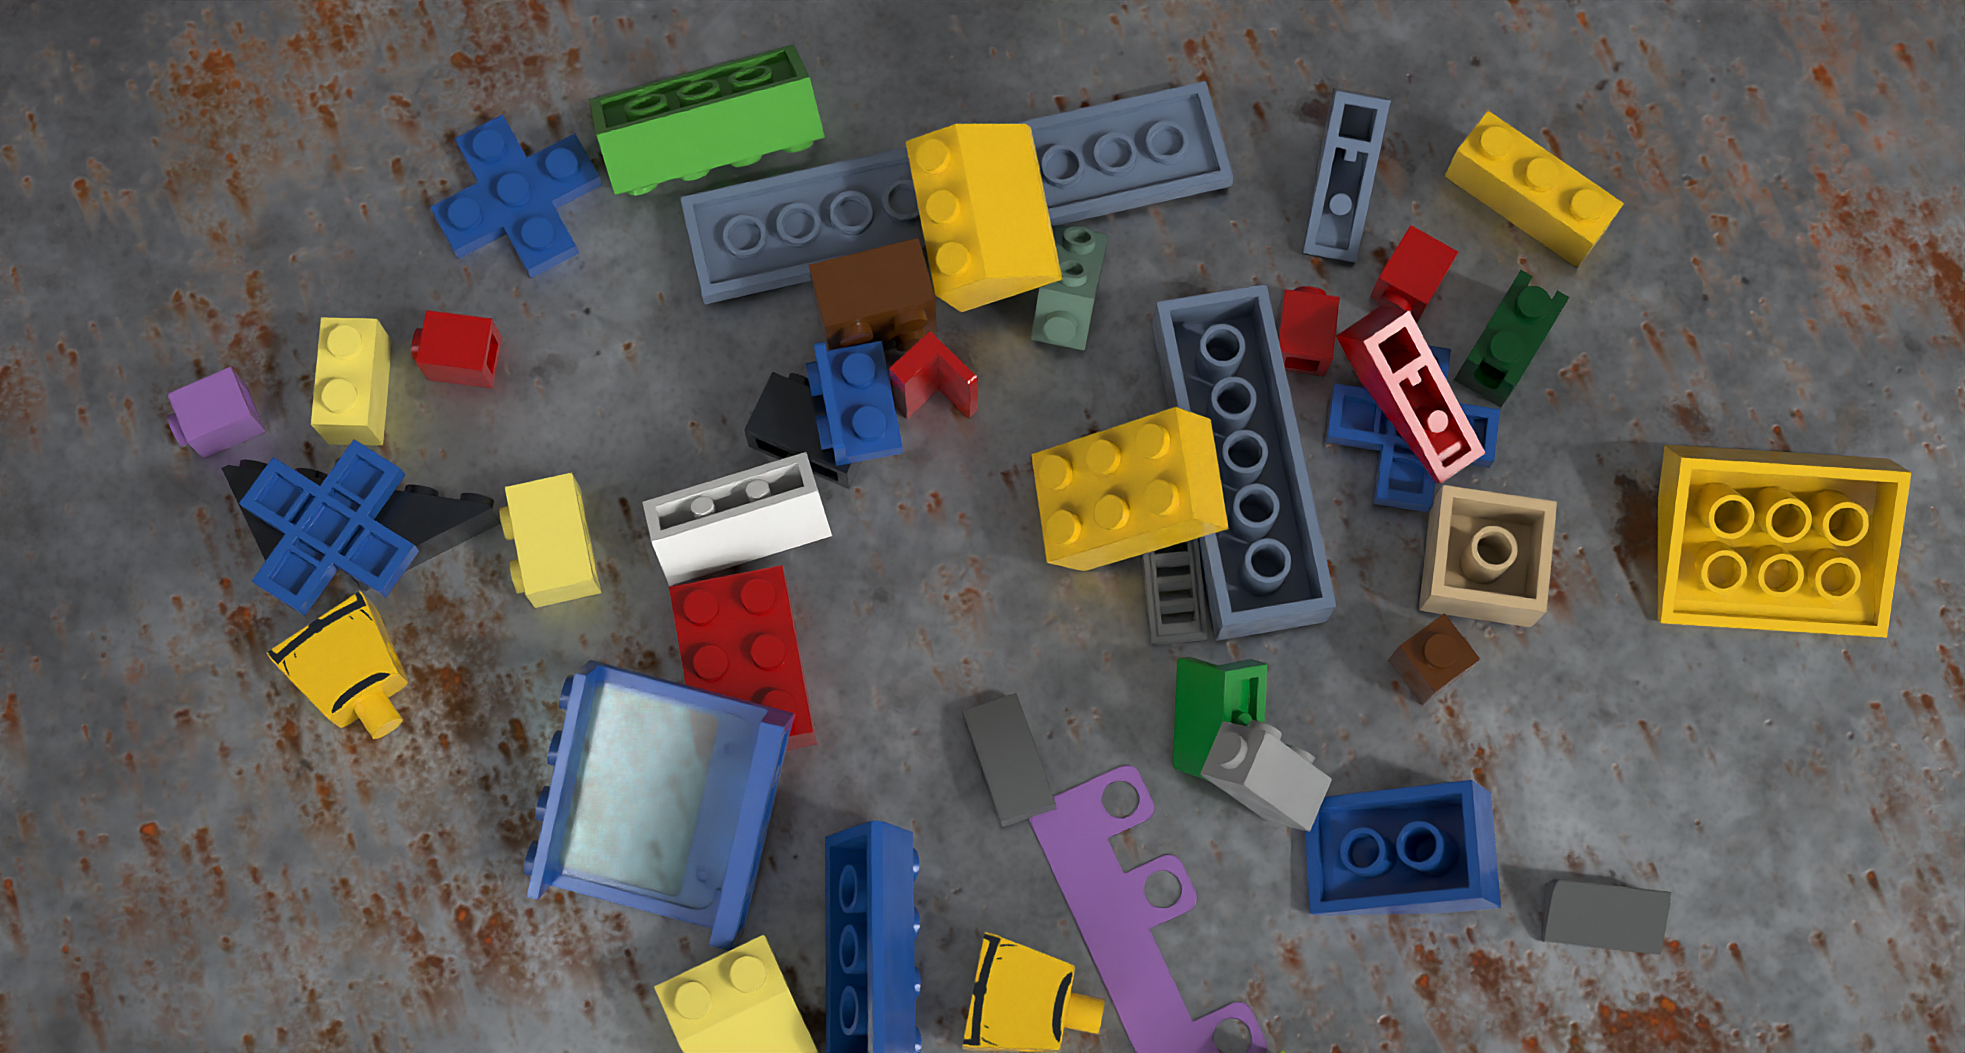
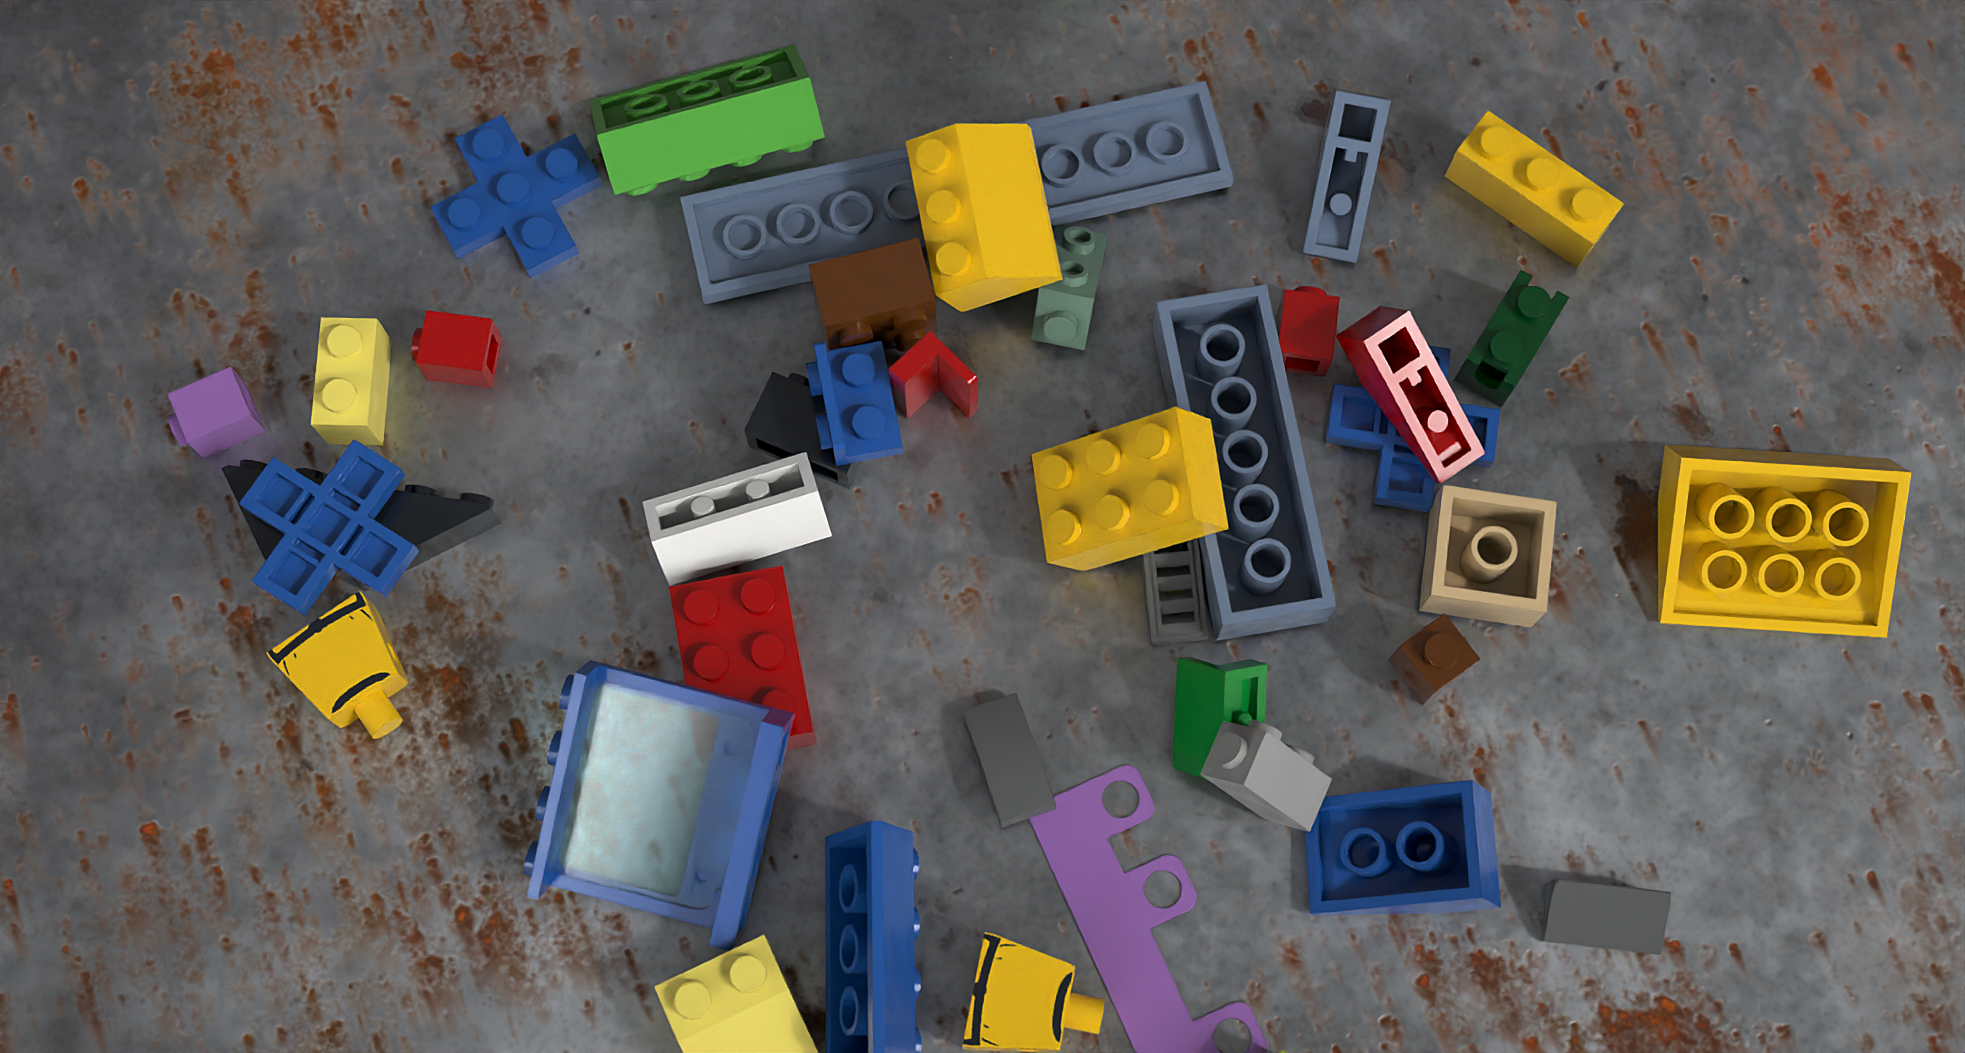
(550, 540): light yellow brick -> none
(1414, 273): red brick -> none

